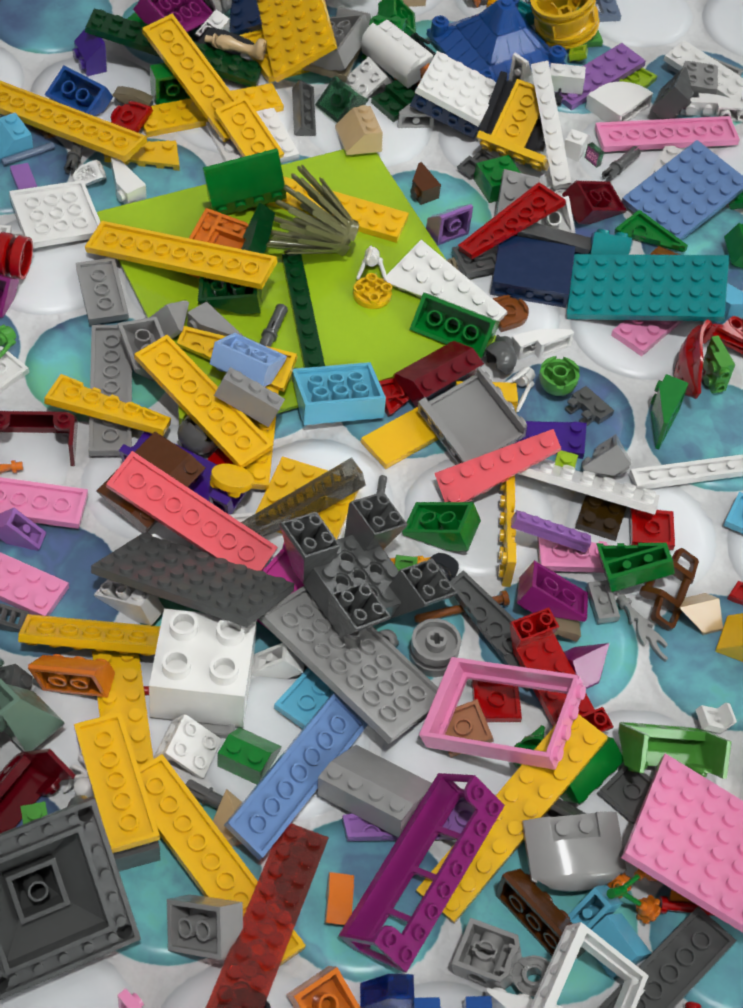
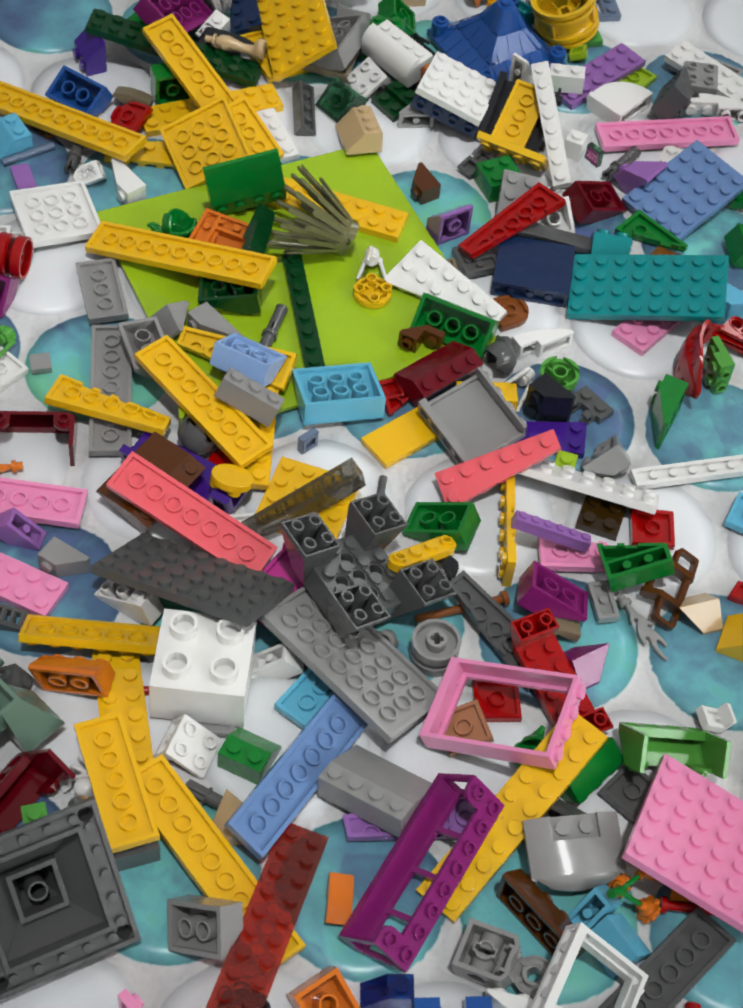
(40, 363): none -> light grey tile
(62, 559): none -> light grey slope
(175, 223): none -> green hair
(204, 139): none -> yellow plate
(307, 441): none -> sand blue tile
(412, 338): none -> reddish brown slope
(434, 548): none -> yellow plate
(548, 400): none -> black slope
(637, 173): none -> medium lavender slope

